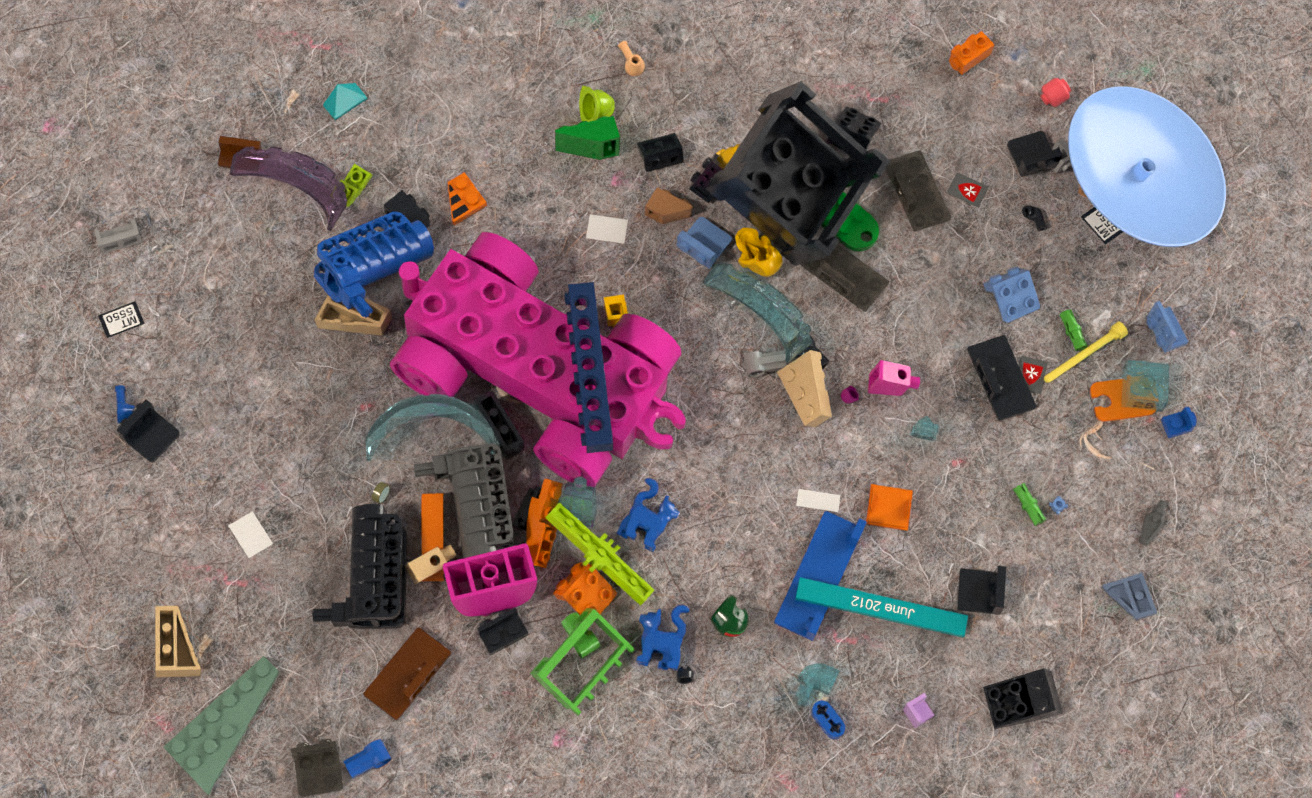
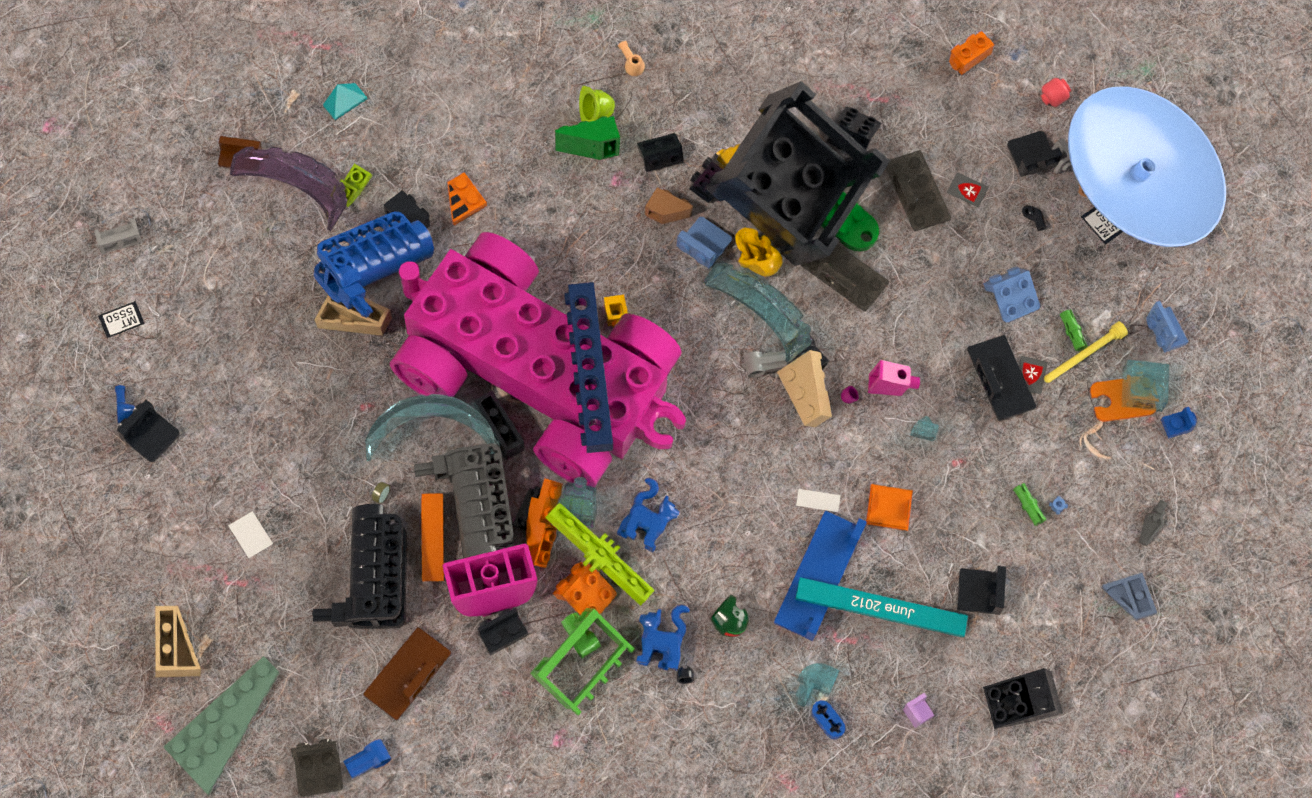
(422, 568): tan torso -> none
(607, 229): white sticker -> none

